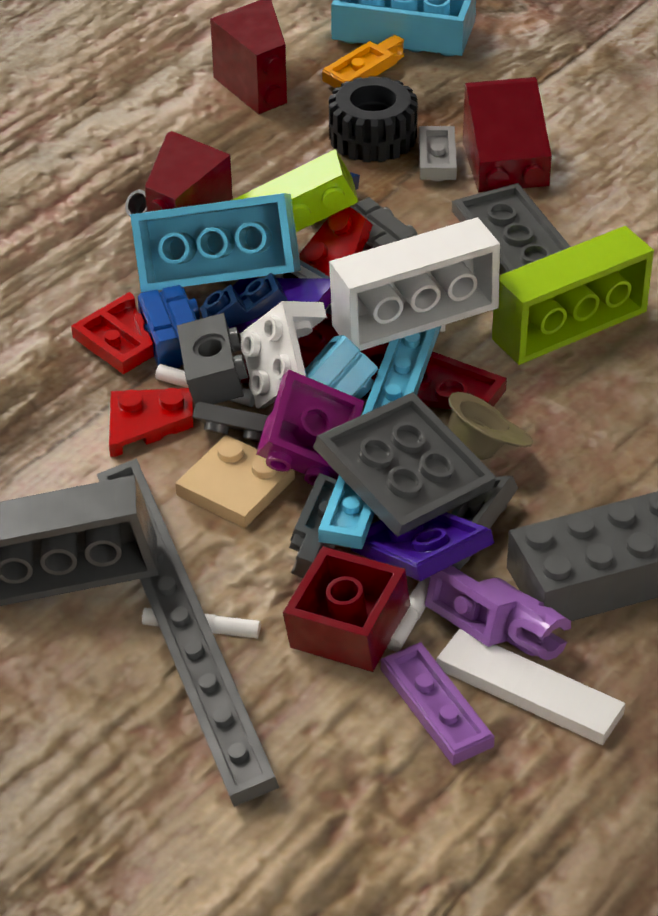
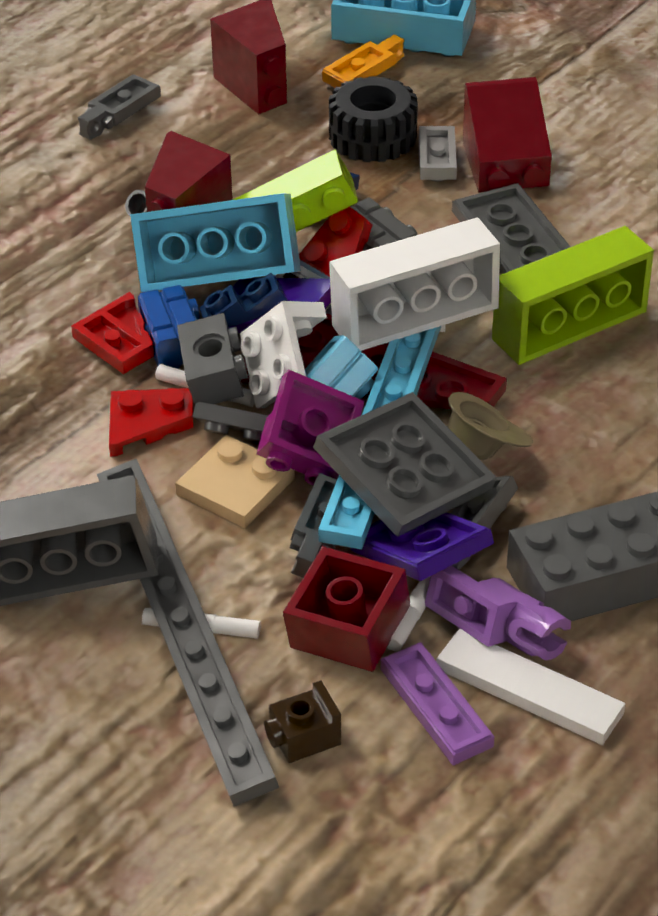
(117, 105): none -> dark grey hinge
(304, 724): none -> dark brown brick

